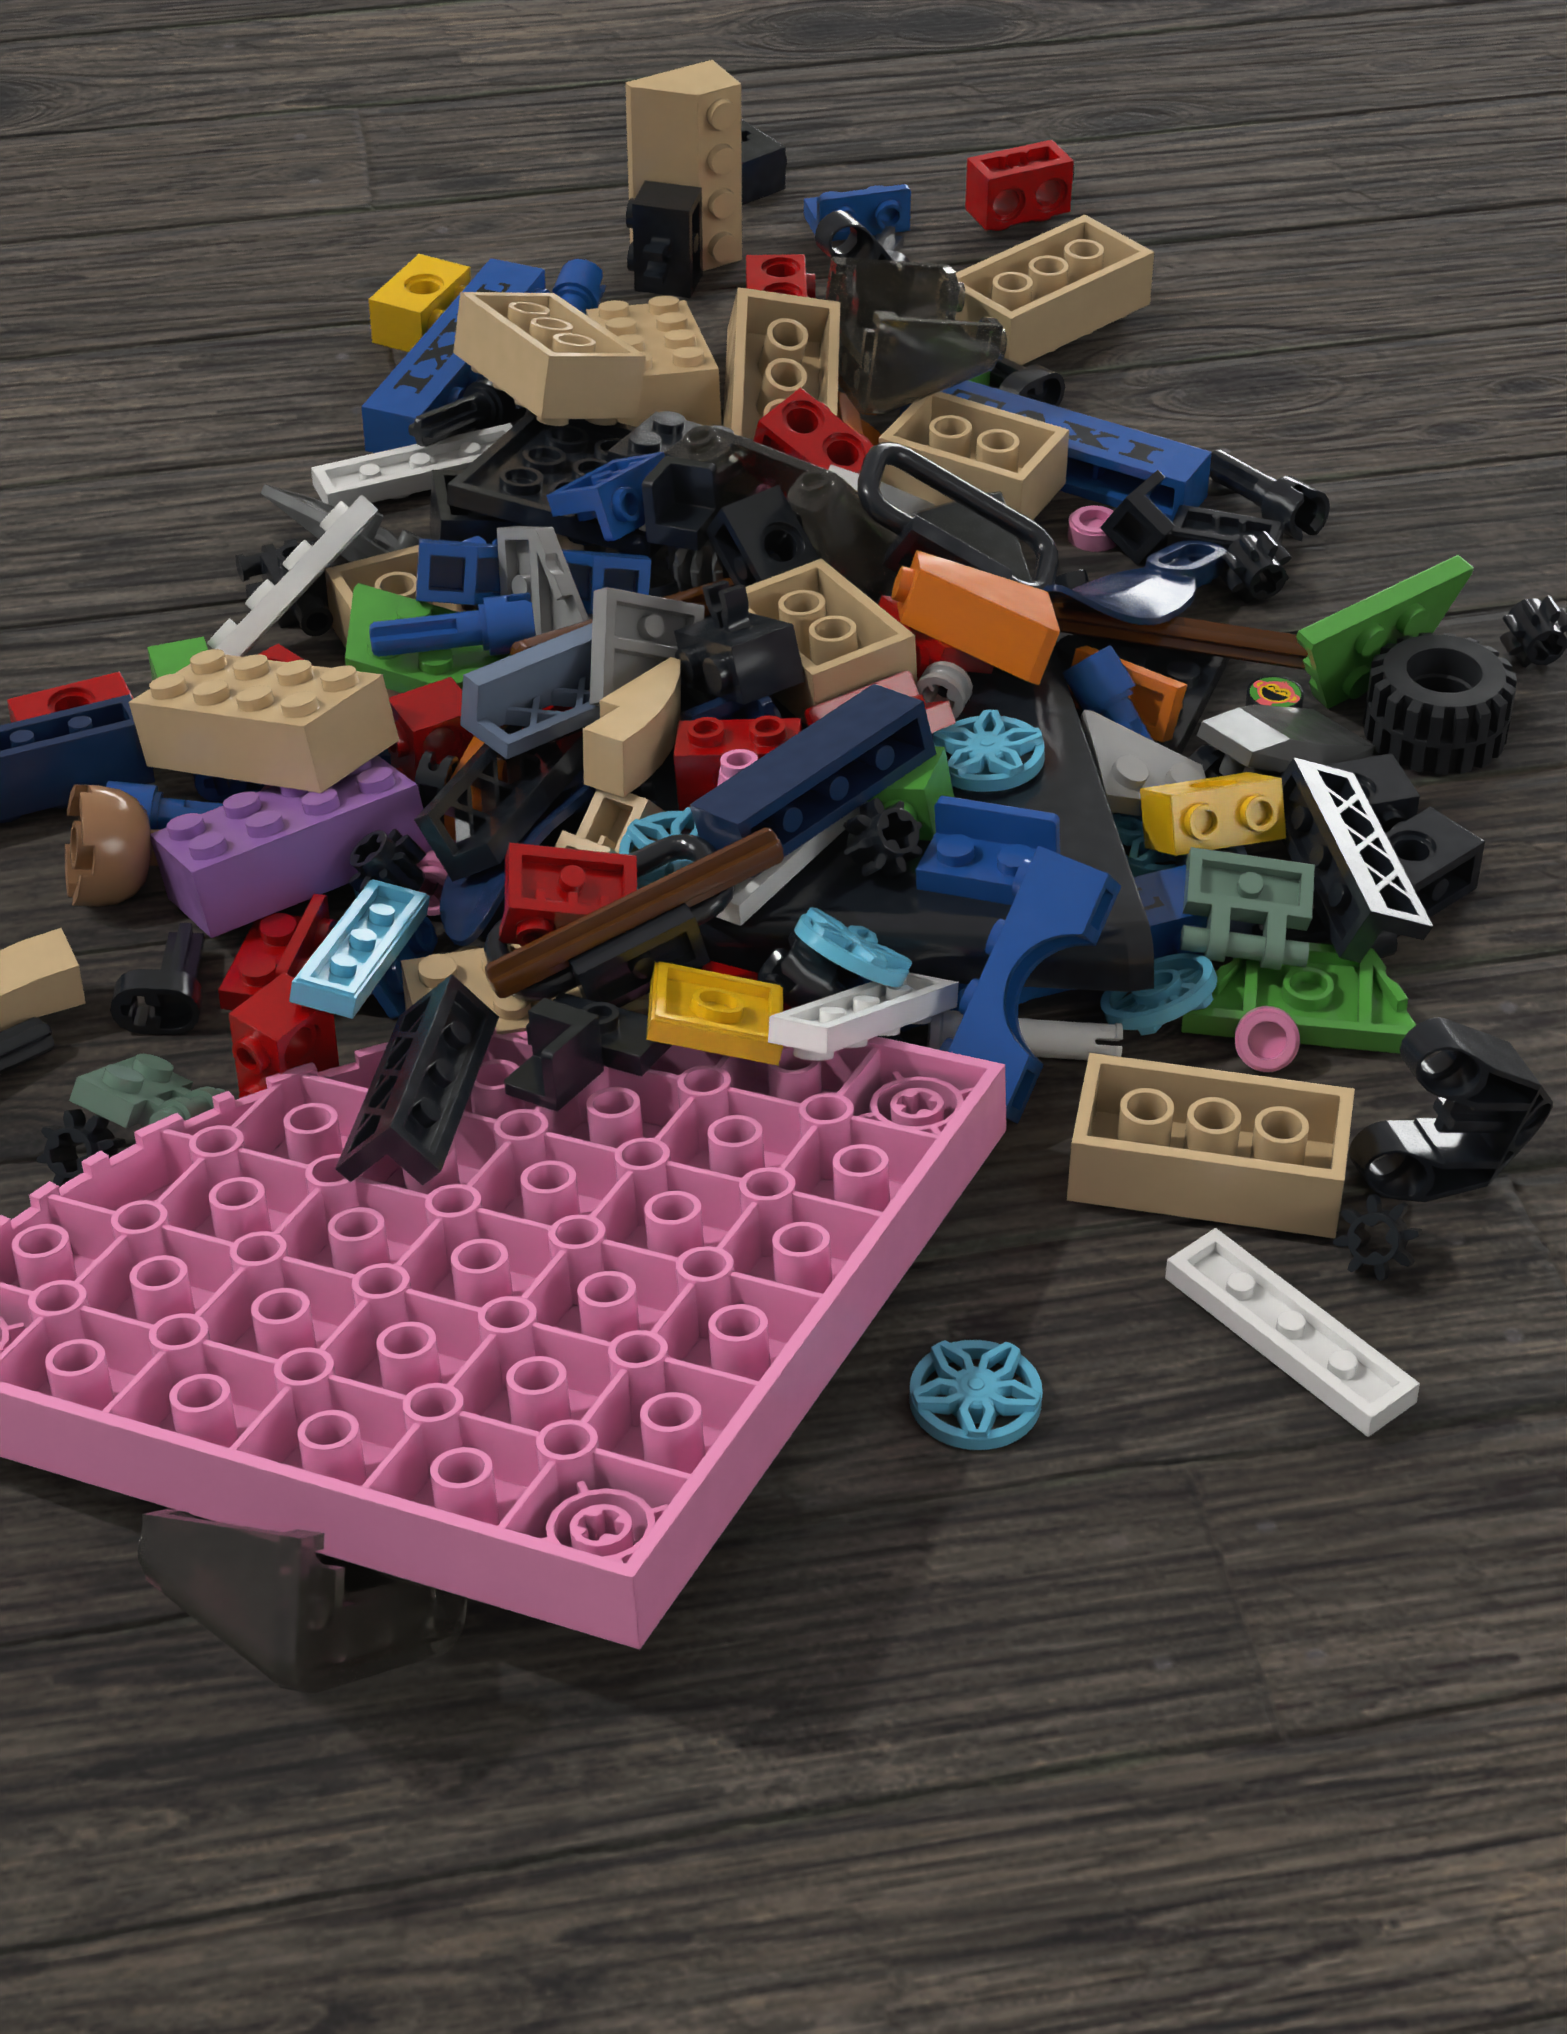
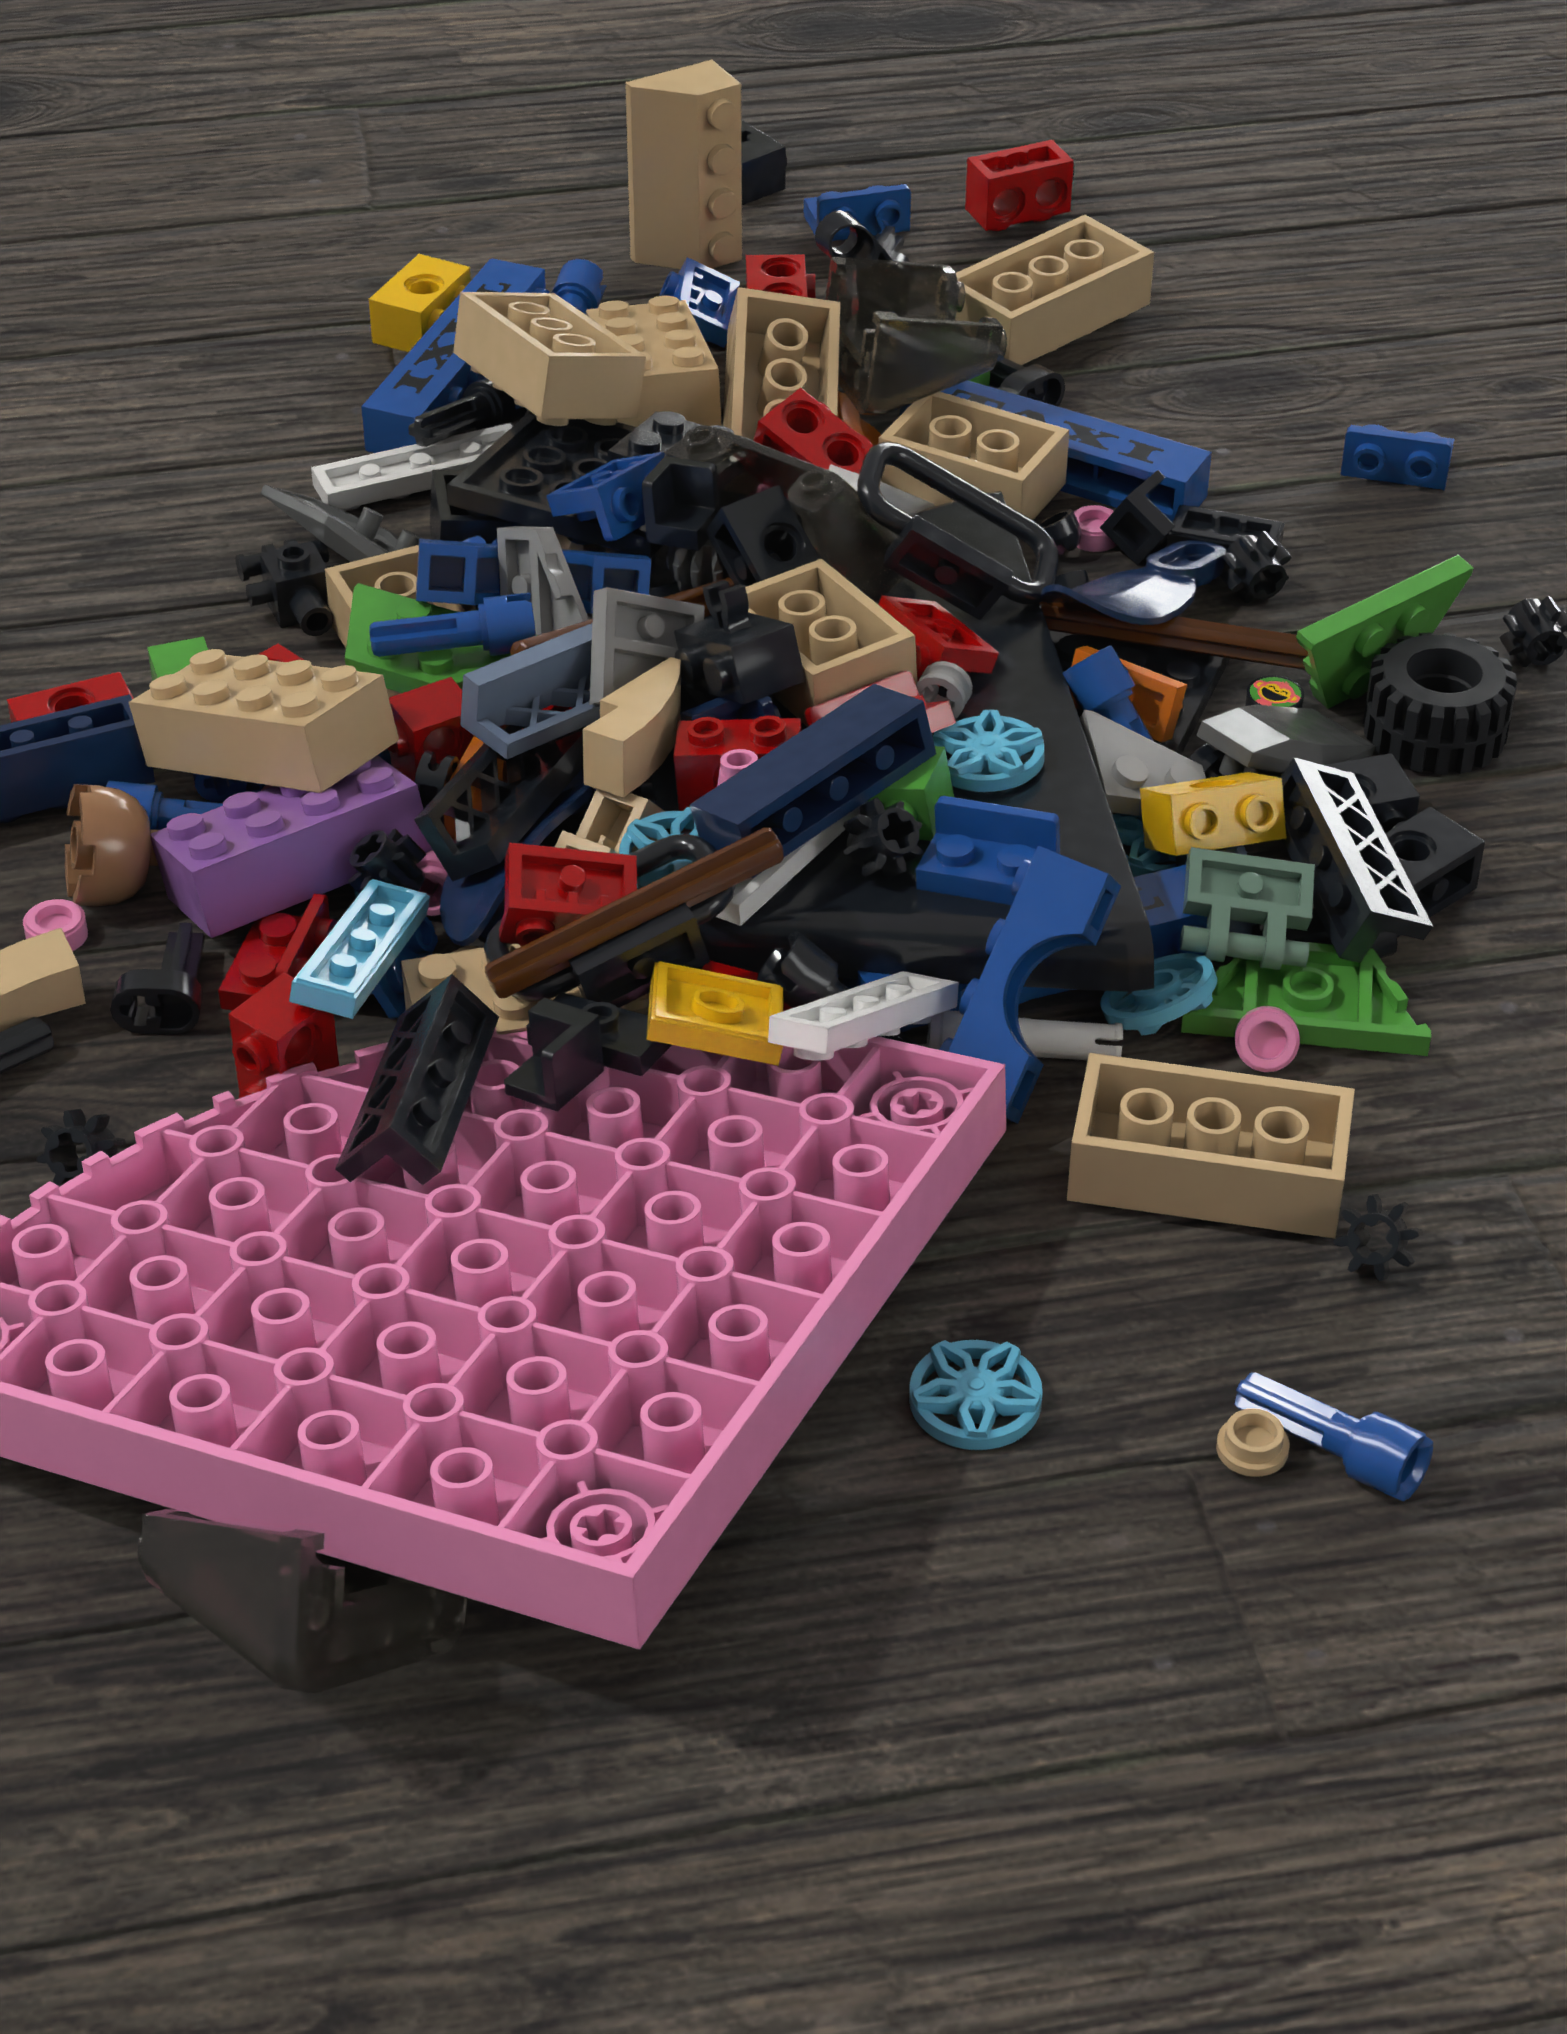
(54, 915): none -> bright pink tile
(140, 1092): sand green plate -> none
(305, 567): white plate -> none
(666, 239): black brick -> none
(708, 296): none -> blue bracket
(852, 948): medium azure wheel -> none
(978, 614): orange slope -> none
(1064, 530): none -> black hinge
(1253, 1443): none -> tan plate
(1280, 500): black piece -> none
(1292, 1332): white plate -> none
(1373, 1448): none -> blue piece
(1397, 456): none -> blue bracket
(1484, 1118): black connector -> none

